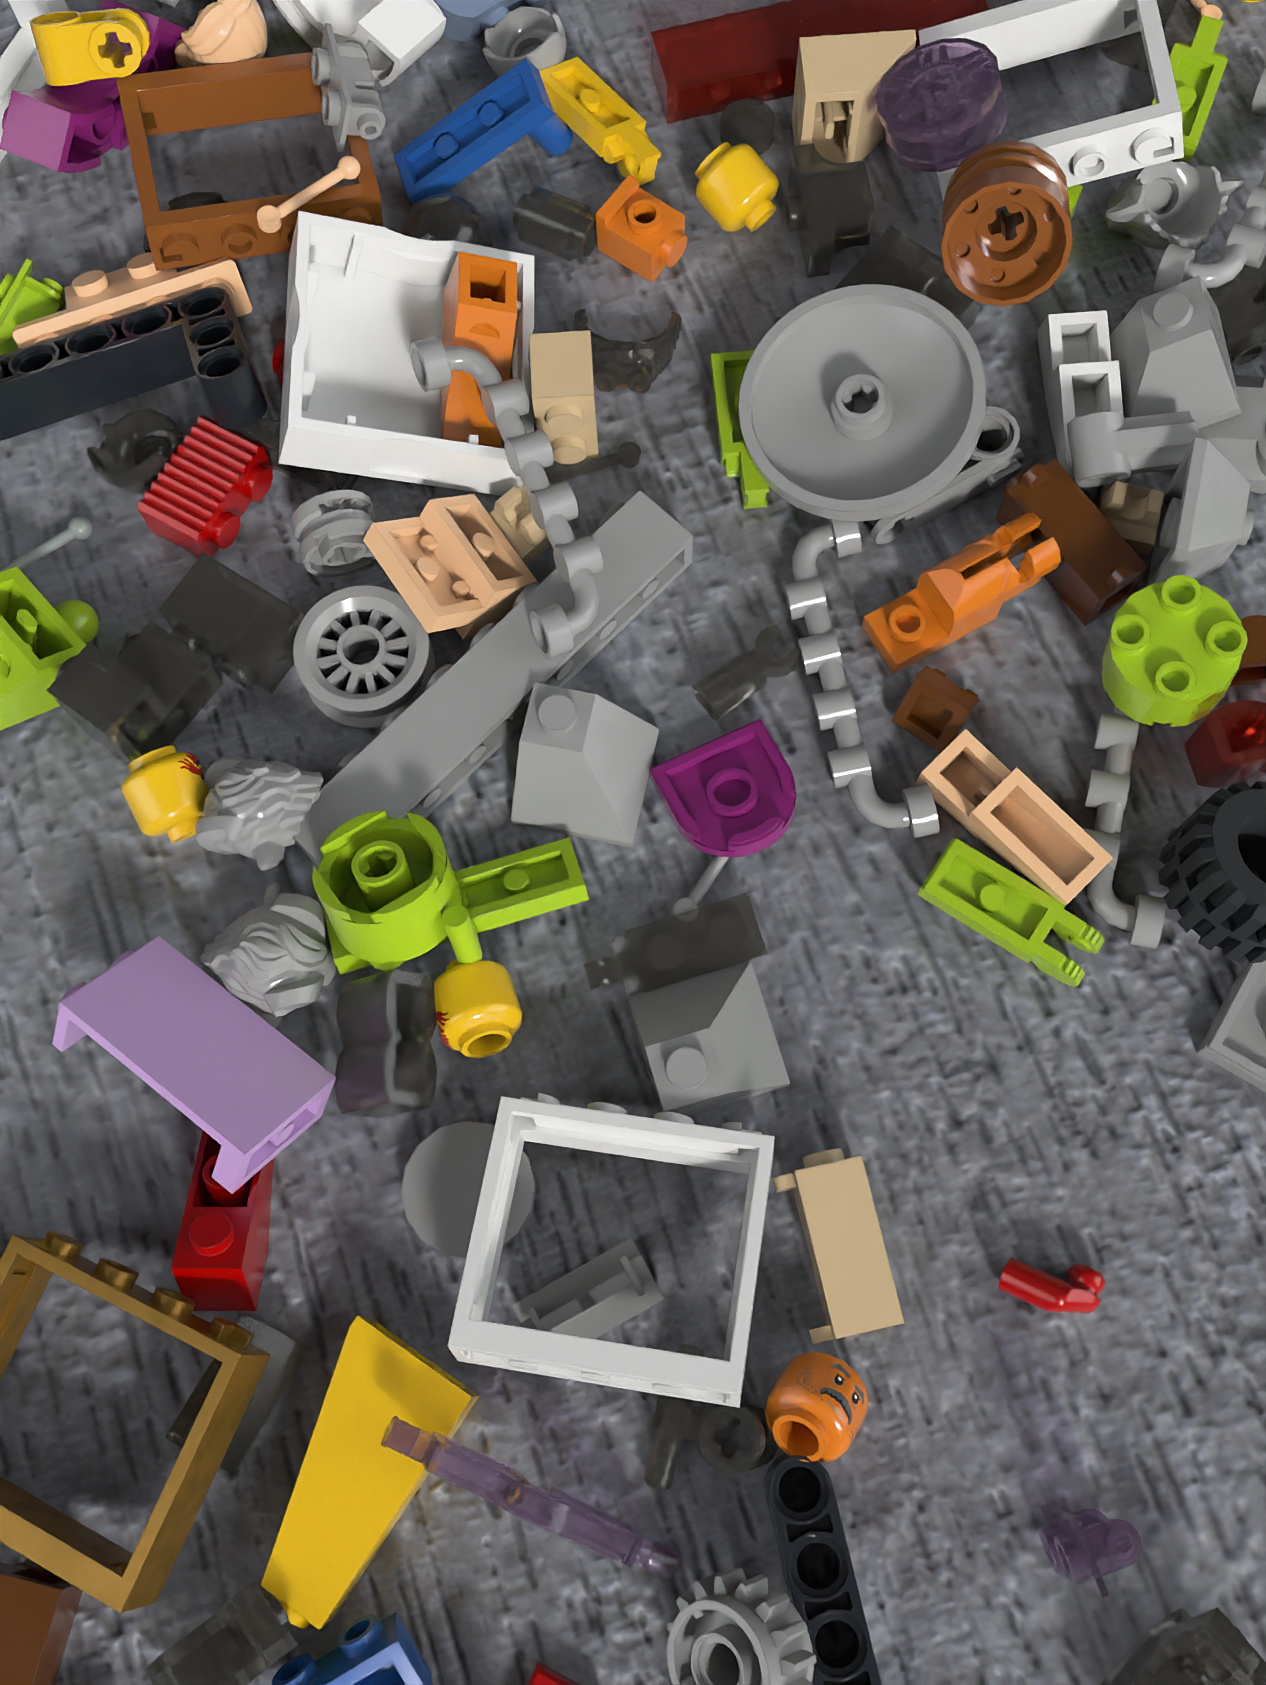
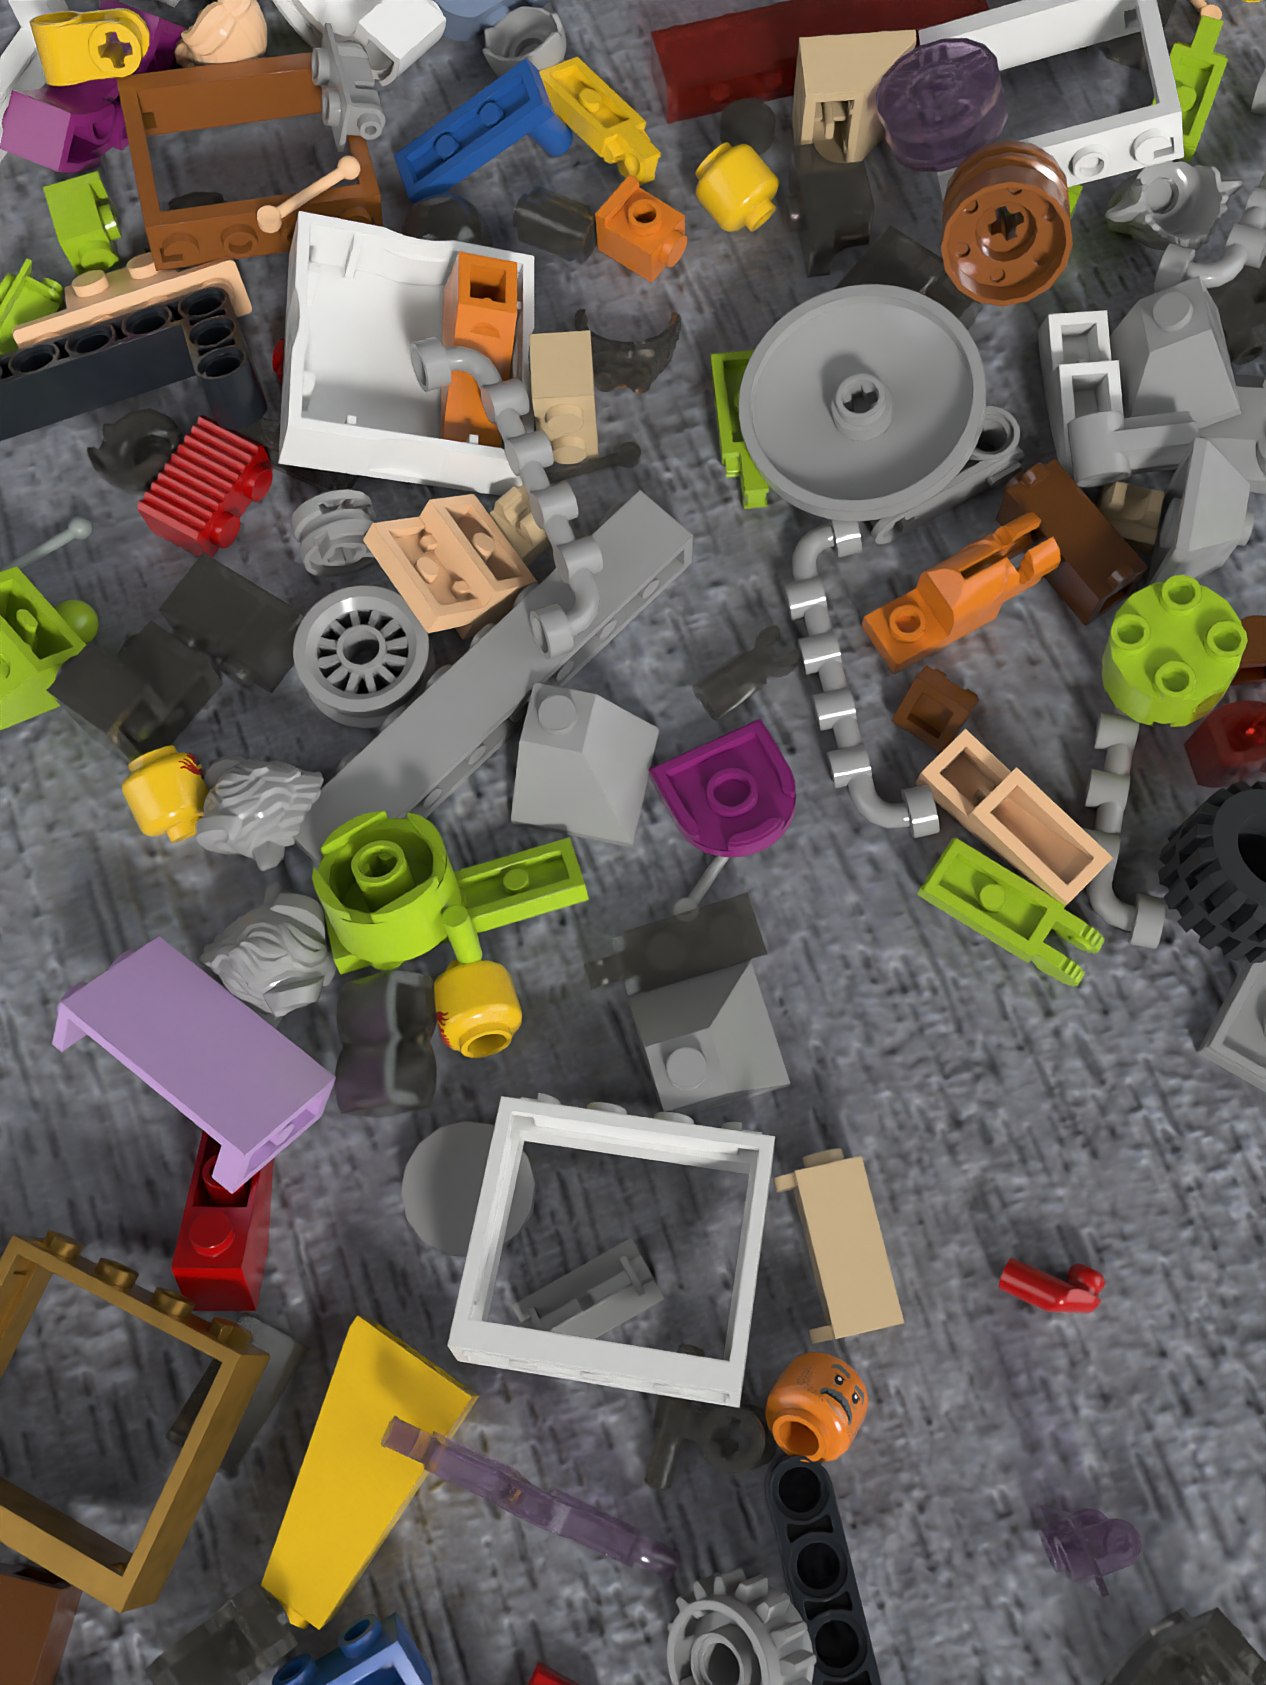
(85, 222): none -> lime brick

